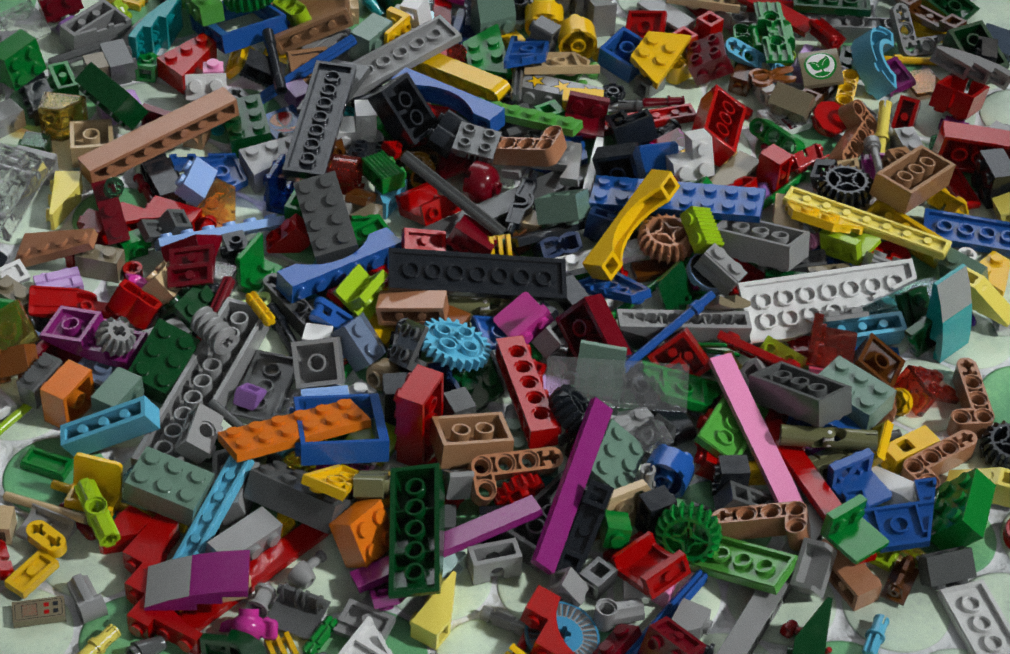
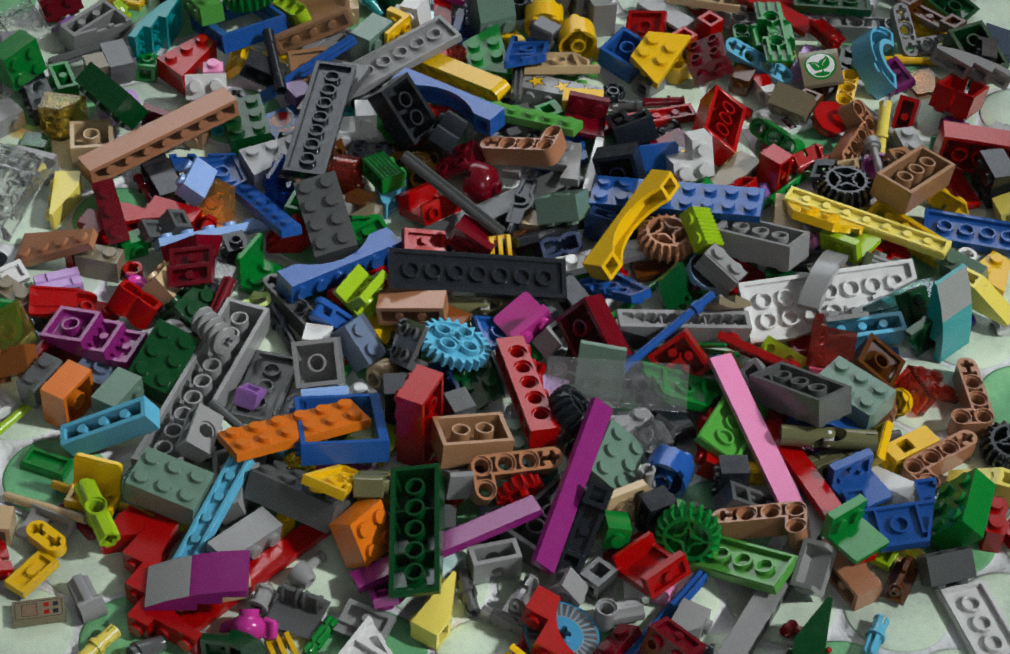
(108, 191): clear green bush -> none
(115, 337): light grey gear -> none
(260, 308): yellow axle -> none
(267, 211): none -> blue plate
(392, 148): red tile -> none
(467, 593): none -> dark grey pin
(476, 141): dark grey hinge -> none
(521, 596): none -> light grey hinge
(762, 77): dark orange piece -> none
(819, 280): none -> light grey slope
(996, 526): none -> red brick

